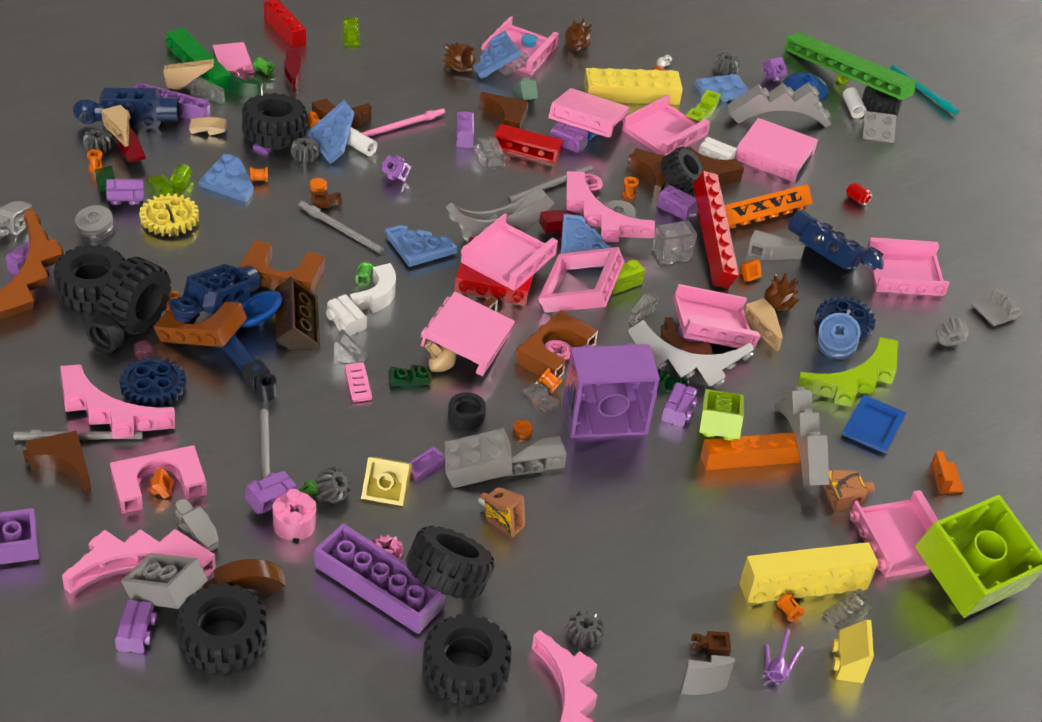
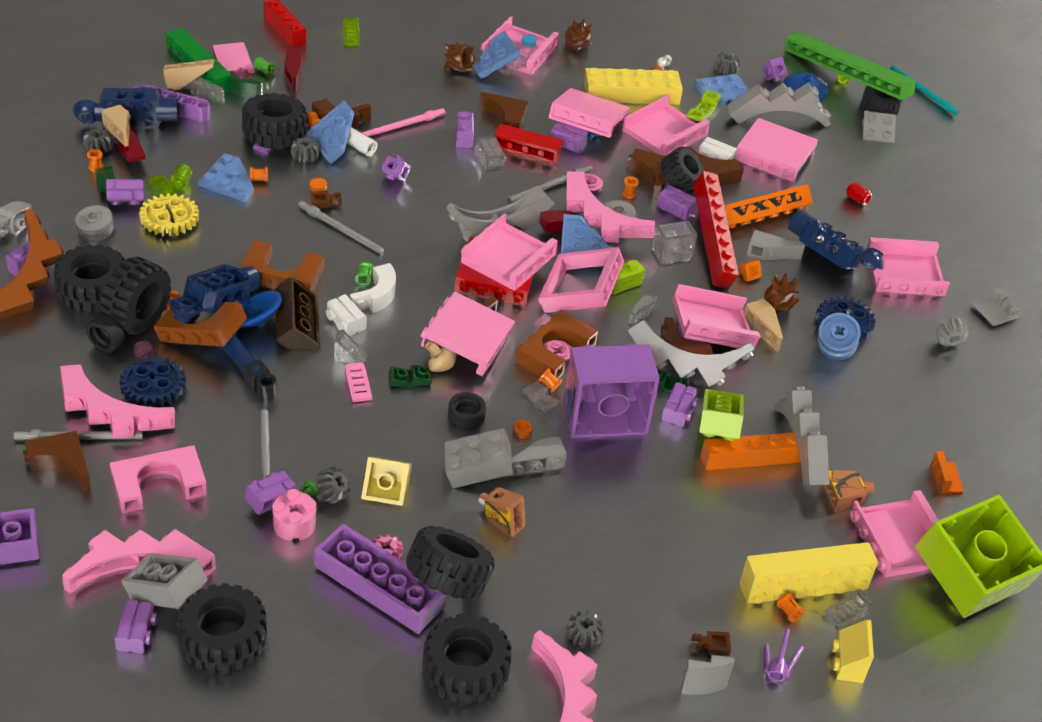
(161, 483): orange tile -> none
(196, 525): light grey hinge -> none
(211, 124): tan slope -> none
(250, 574): reddish brown arch -> none
(419, 245): medium blue plate -> none
(426, 463): medium lavender tile -> none
(526, 89): sand green slope -> none
(854, 102): white pin -> none
(862, 379): lime arch -> none
(874, 423): blue piece -> none

